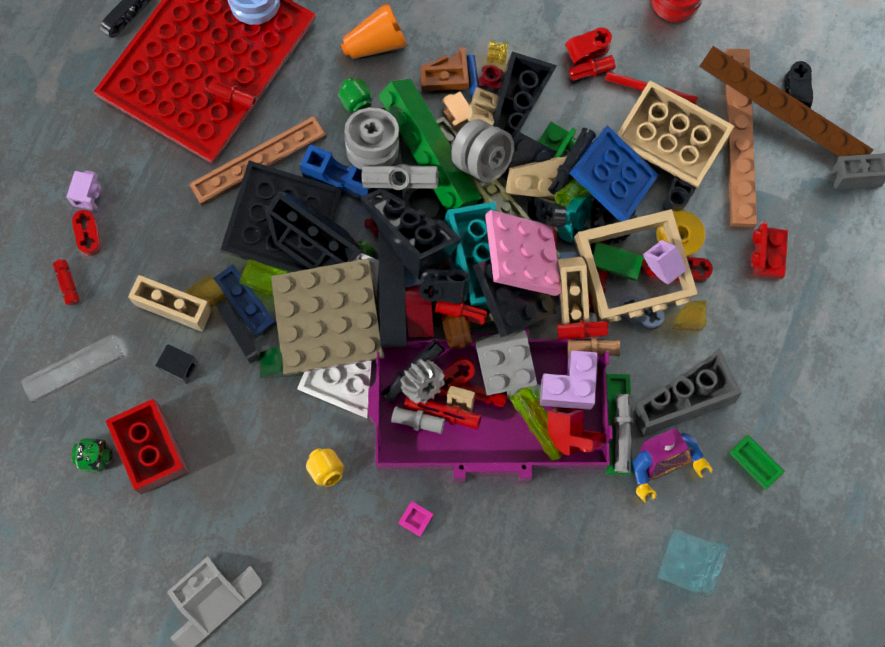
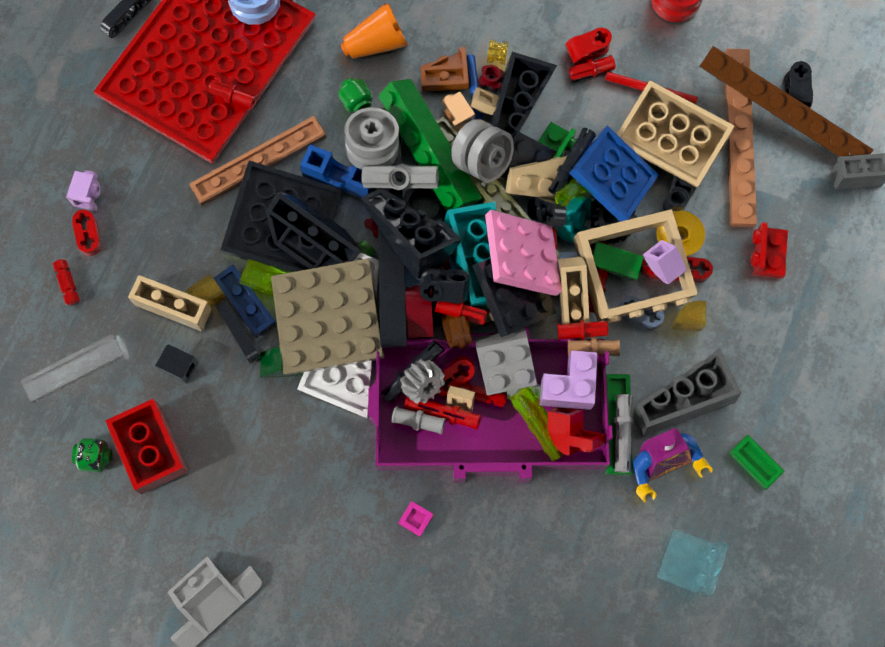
(325, 467): yellow head -> none
(476, 112): tan plate -> none

